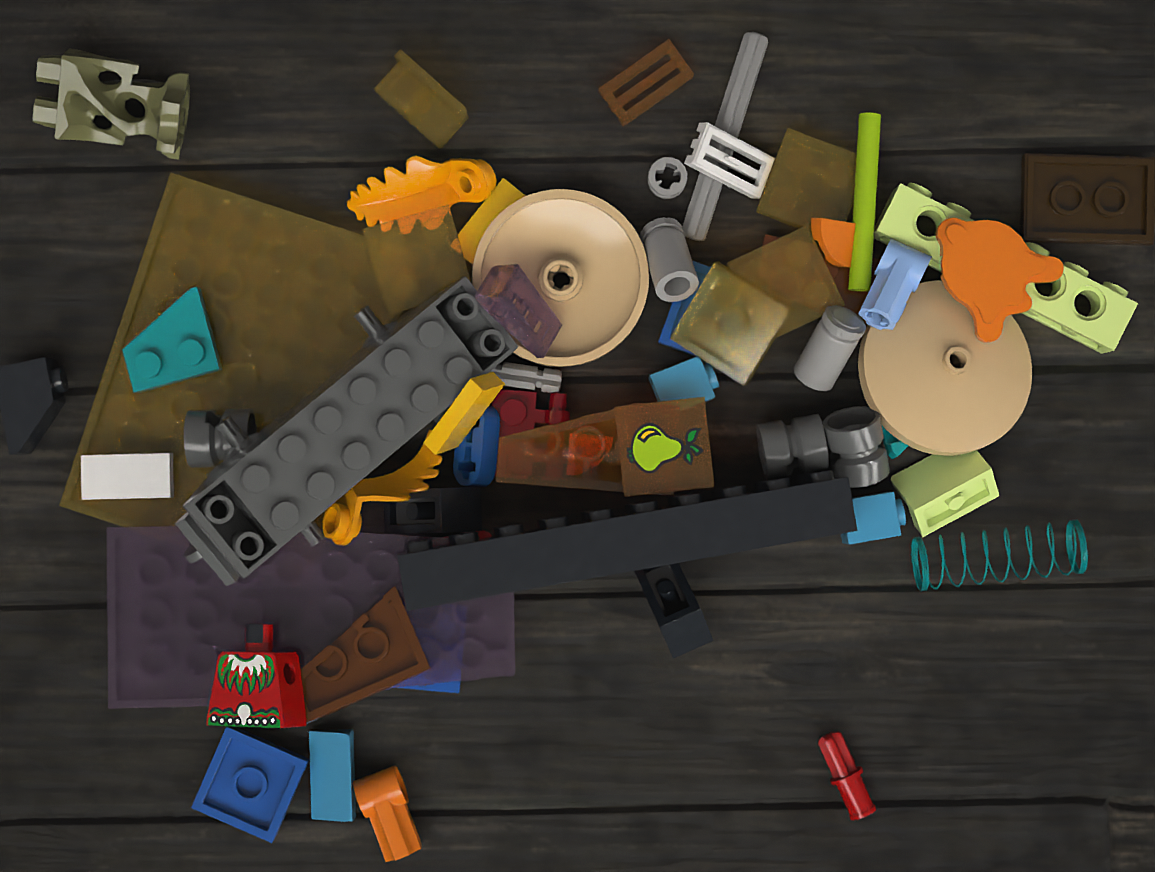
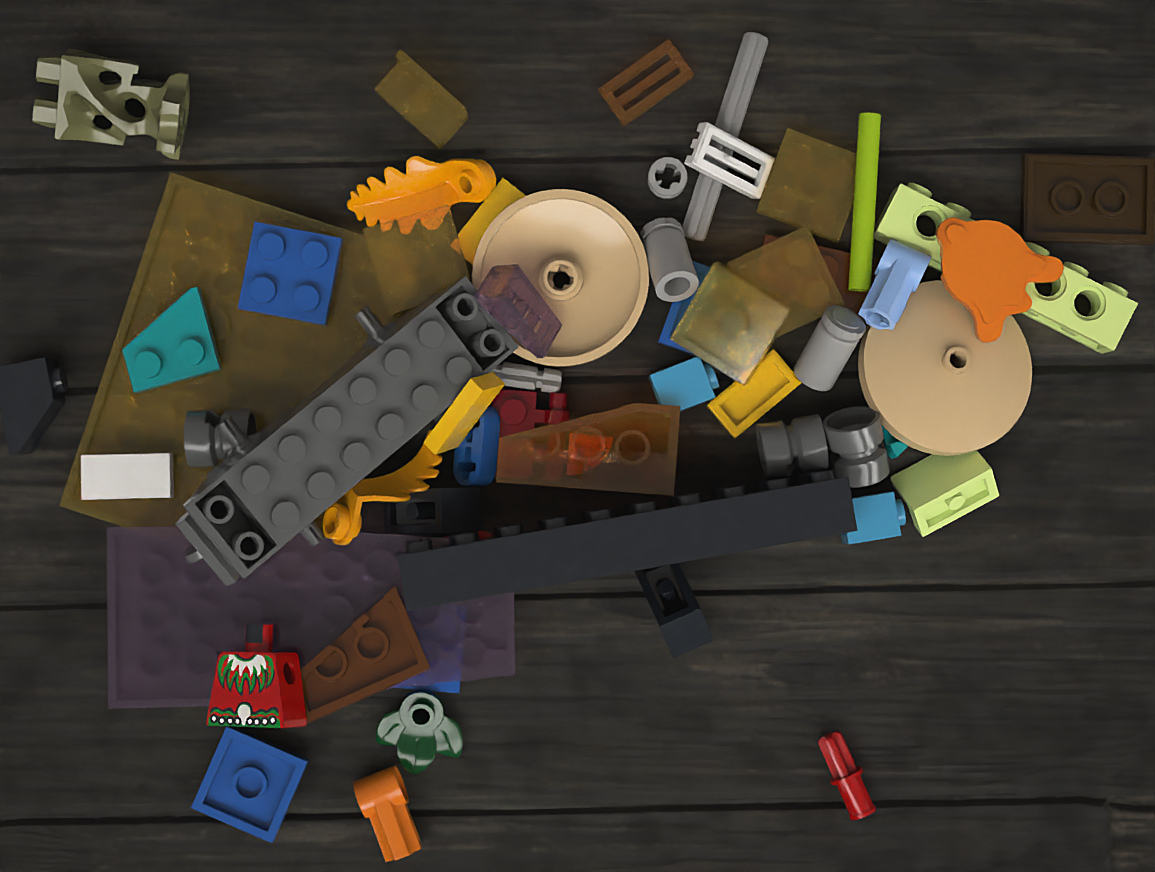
(290, 273): none -> blue plate
(332, 775): dark azure slope -> none
(420, 737): none -> plate
(664, 446): clear orange tile -> none
(743, 405): none -> yellow tile
(834, 240): orange tile -> none
(917, 543): teal piece -> none

